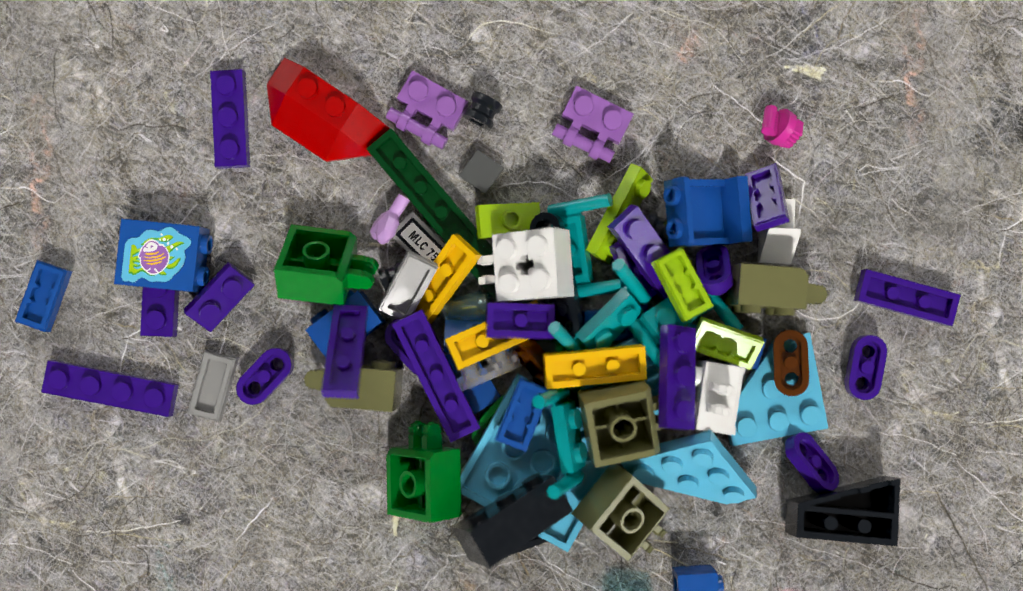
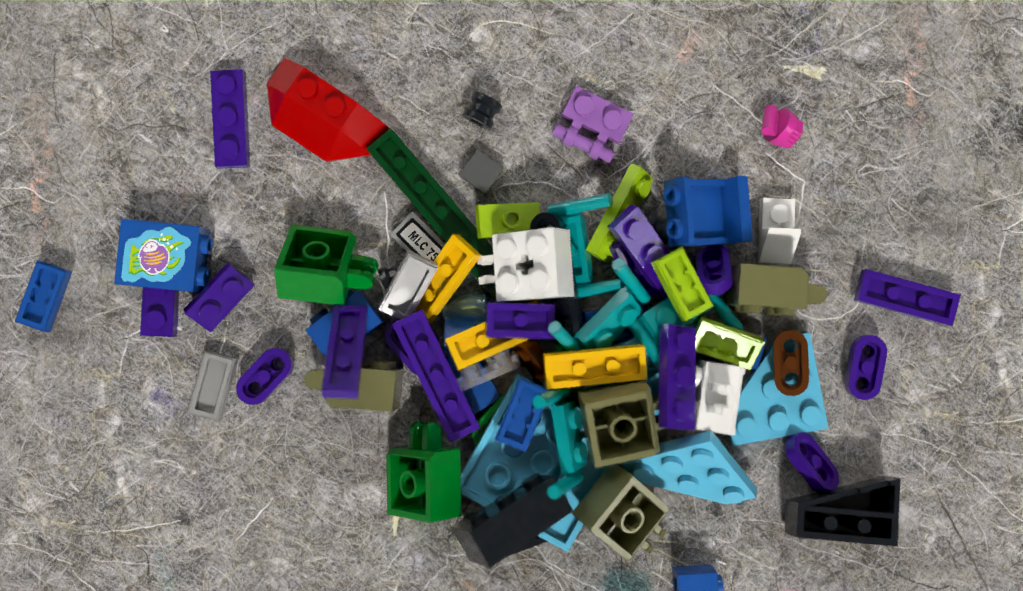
(110, 388): dark purple plate -> none
(386, 224): lavender rock -> none
(431, 101): medium lavender plate -> none
(767, 198): plate -> none

